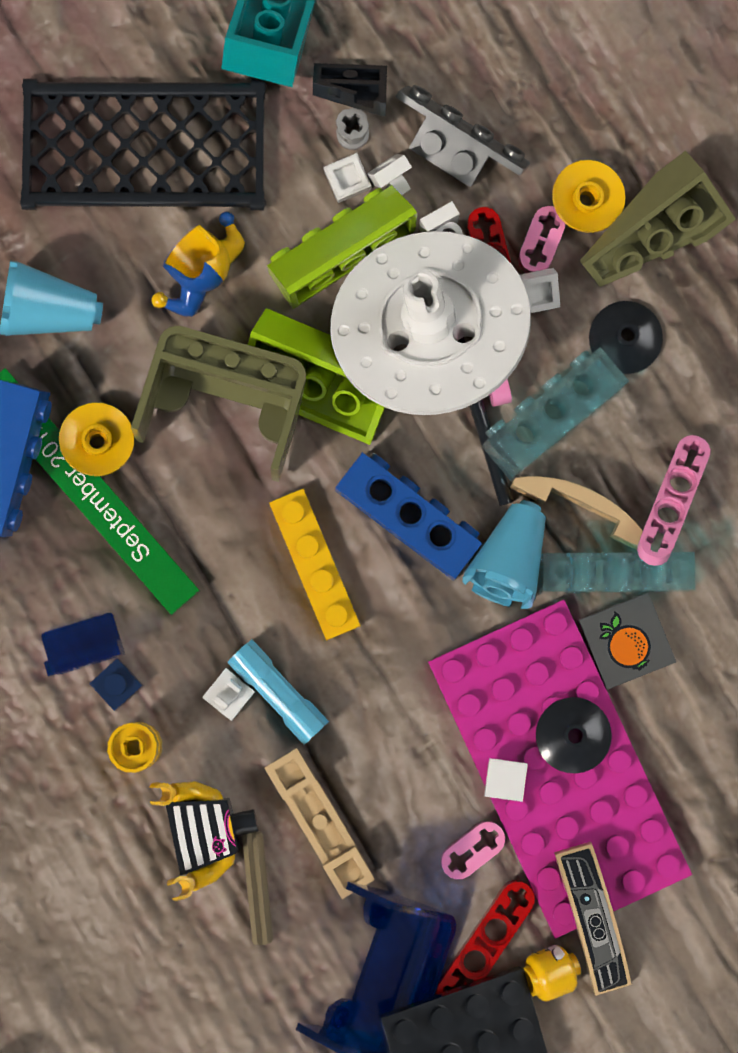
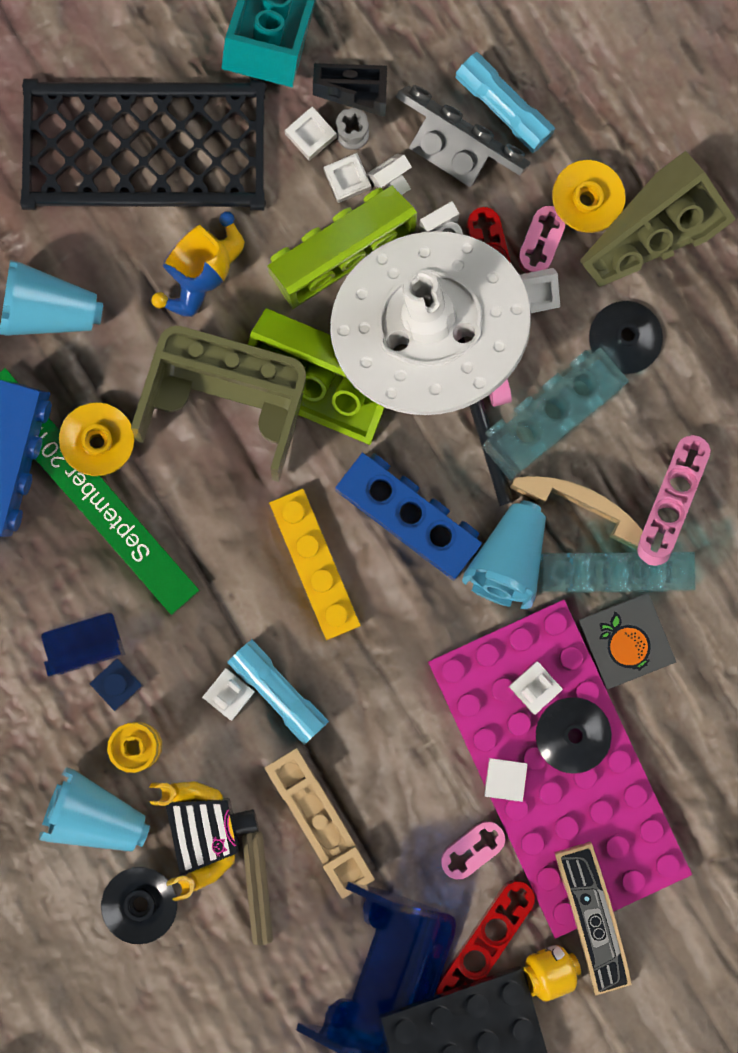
(92, 817): none -> medium azure cone
(123, 917): none -> black dish
(310, 133): none -> white plate
(485, 83): none -> medium azure axle
(535, 687): none -> white tile

